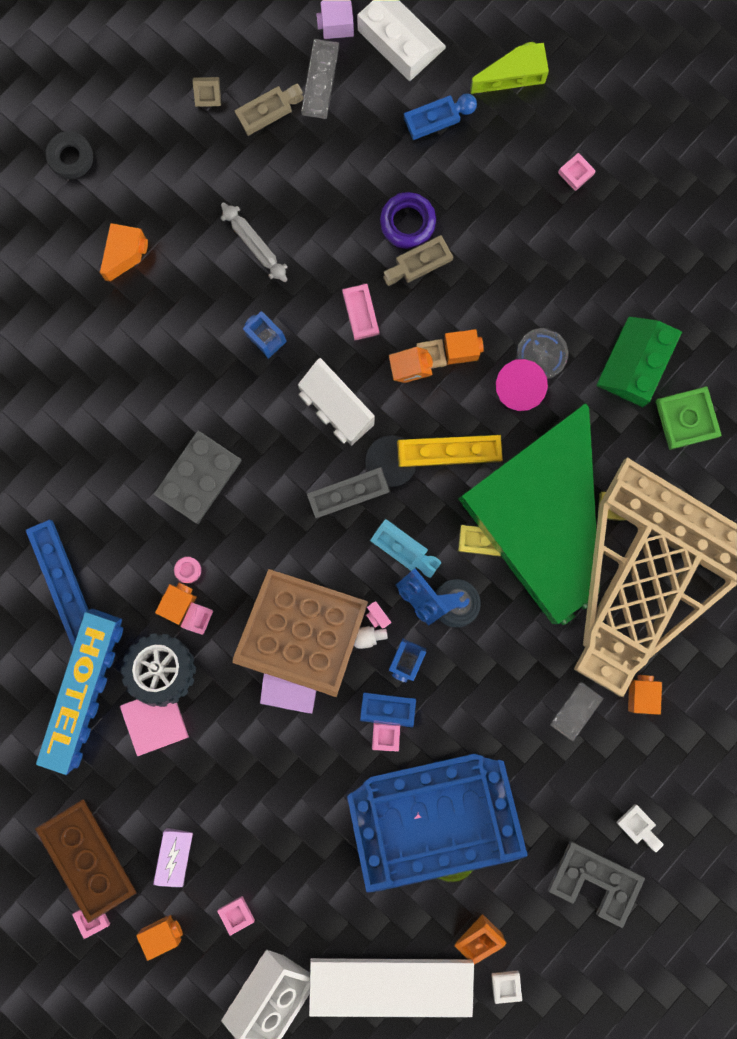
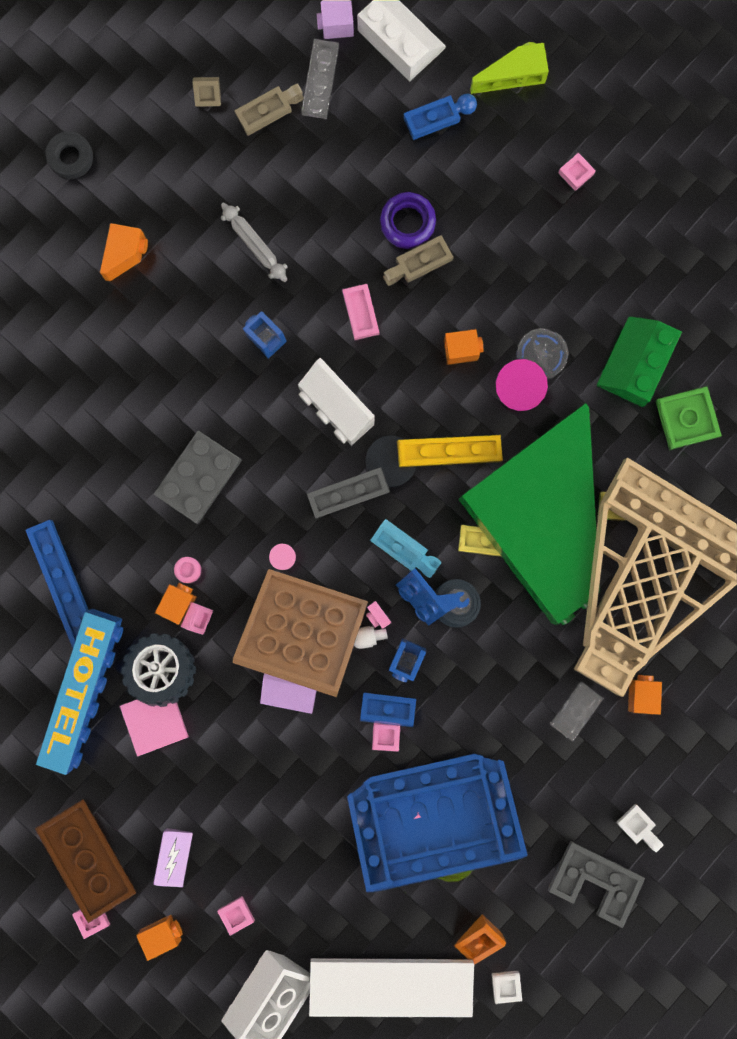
(282, 557): none -> bright pink tile
(411, 364): orange brick -> none
(436, 351): tan tile -> none

